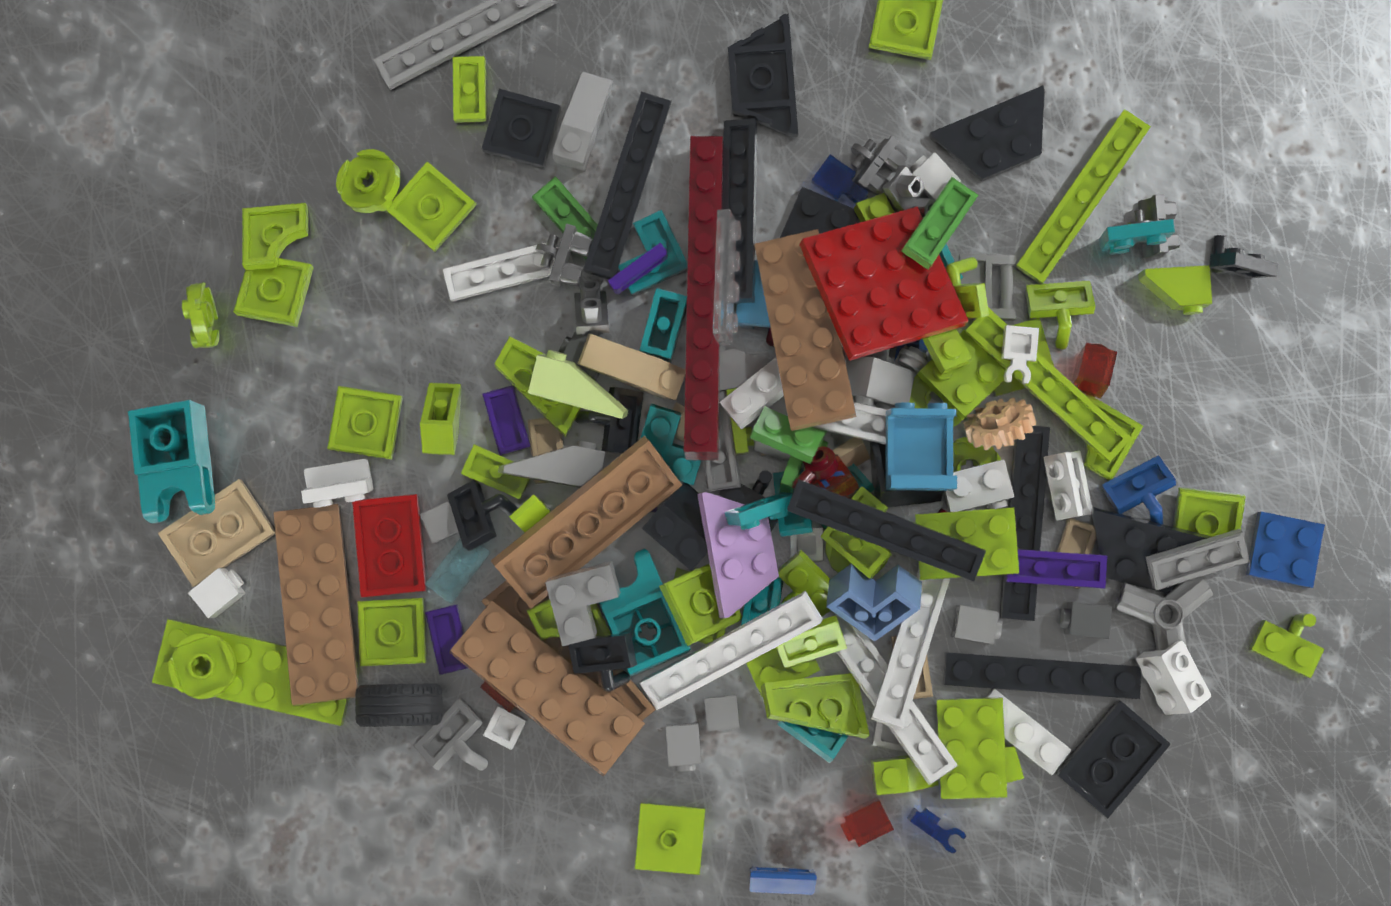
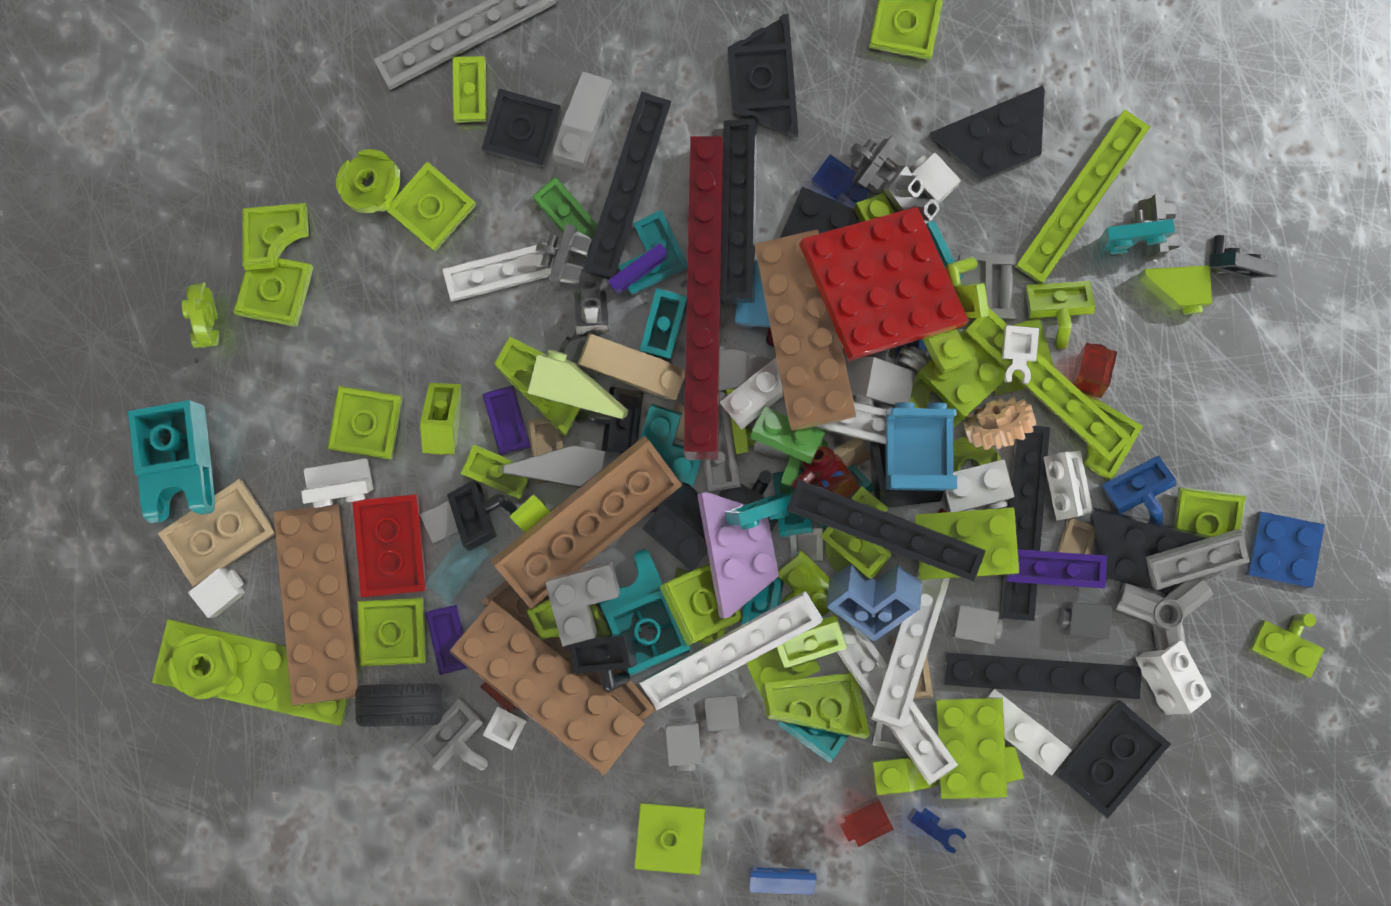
(726, 290): clear plate -> none
(939, 223): bright green tile -> none

